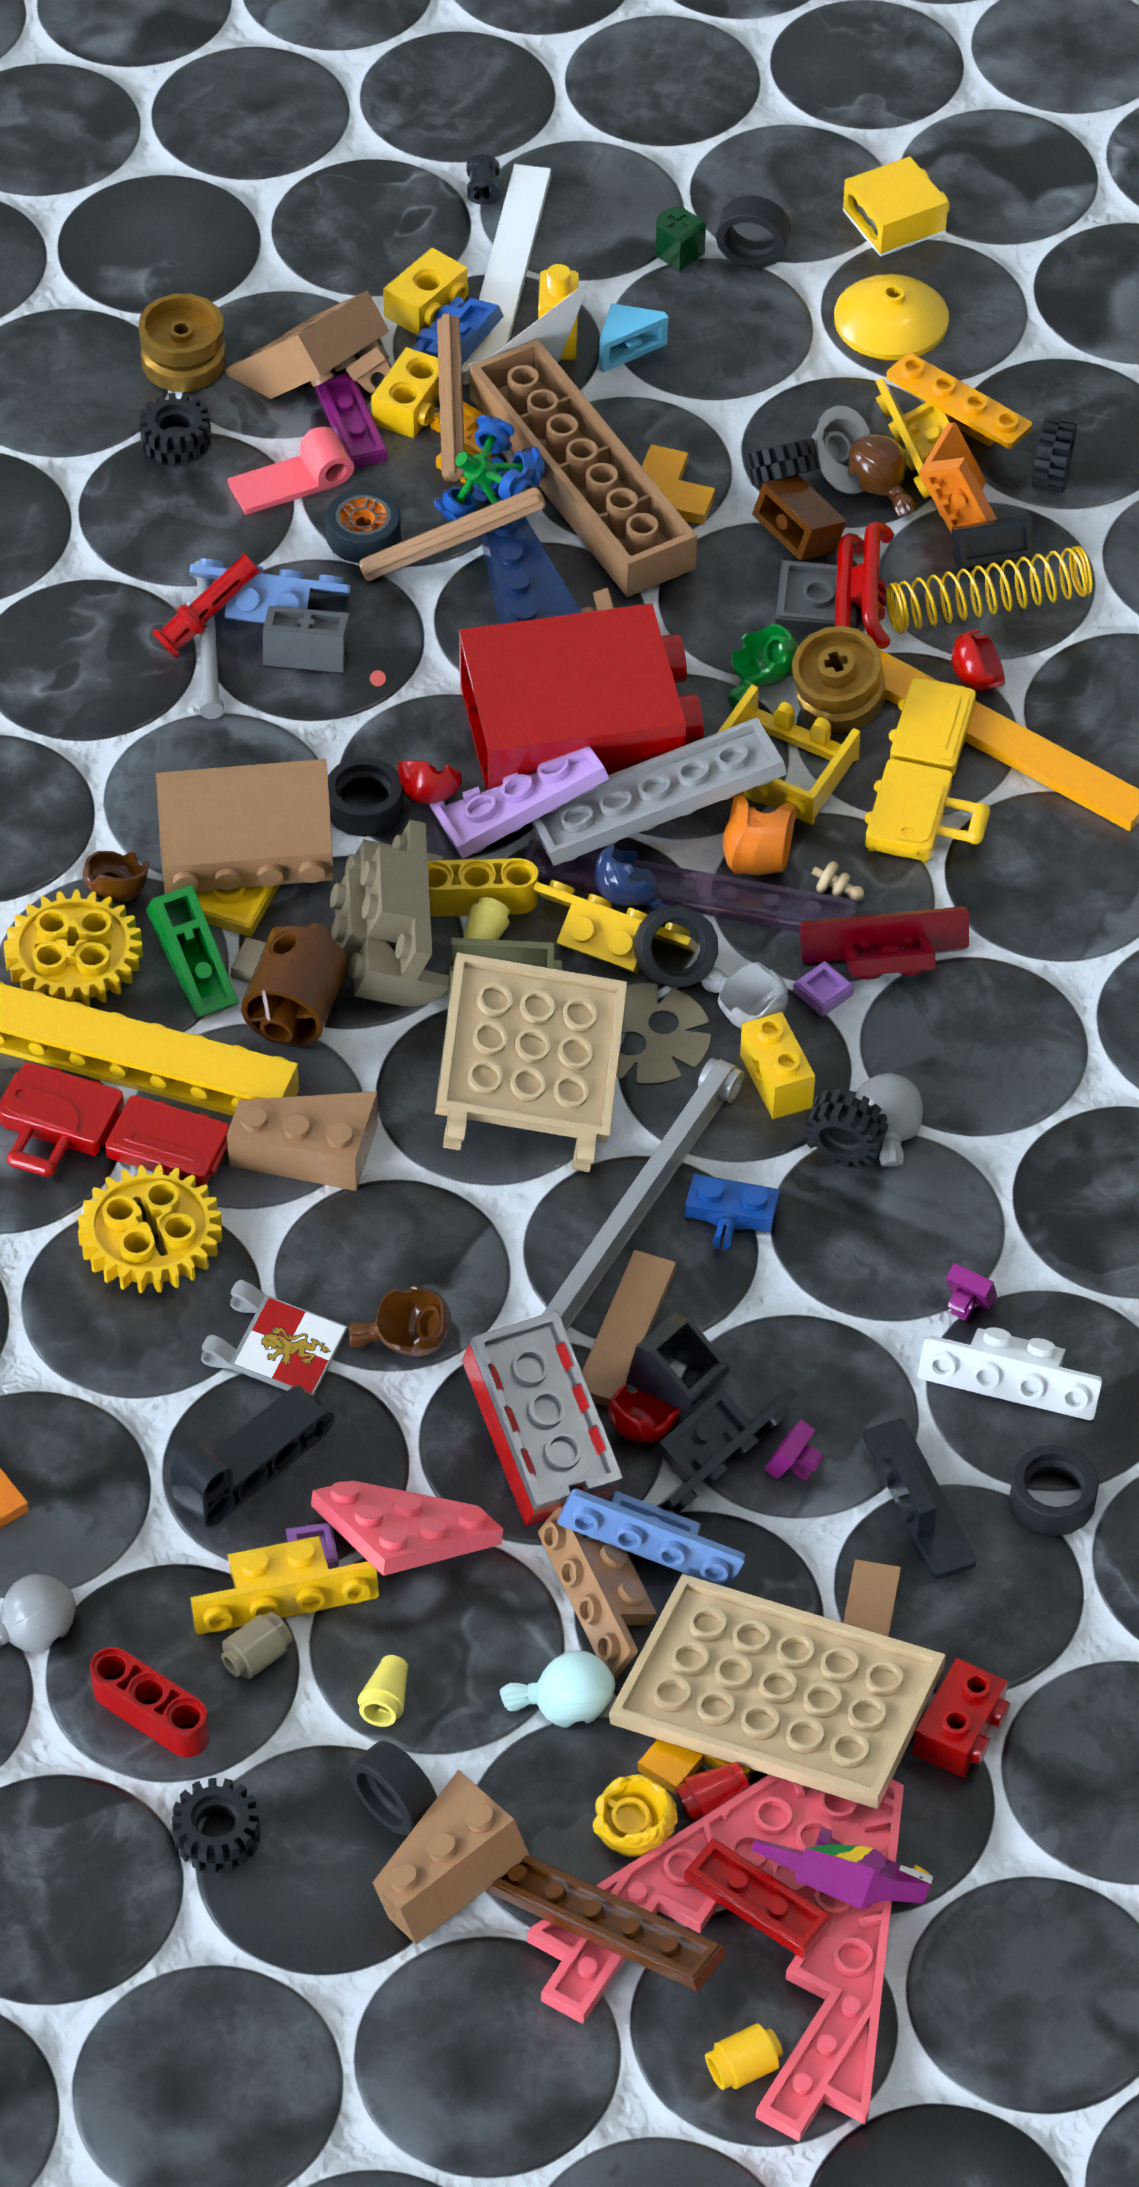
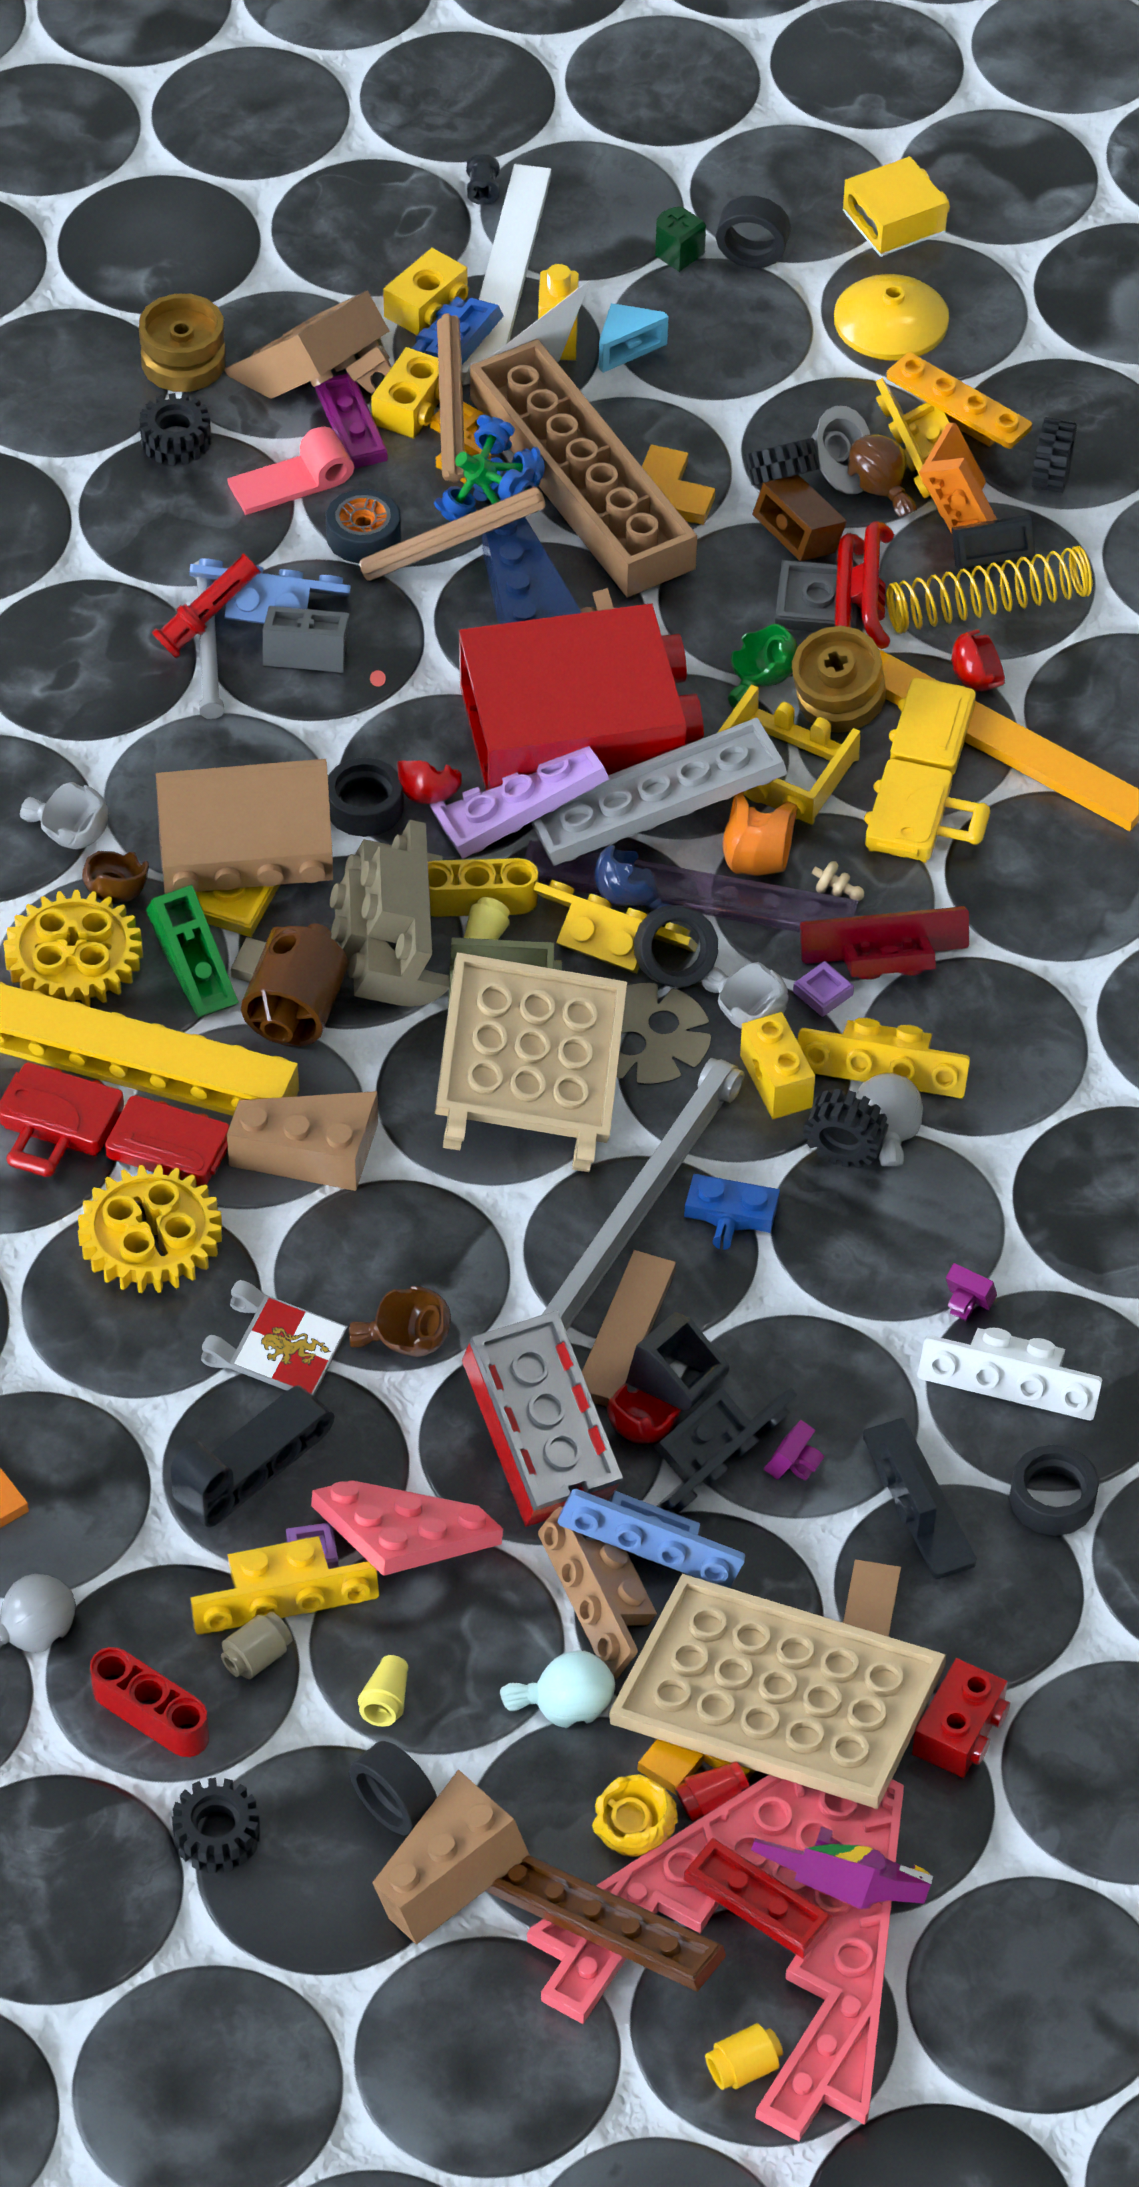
(71, 816): none -> light grey hair
(876, 1049): none -> yellow bracket

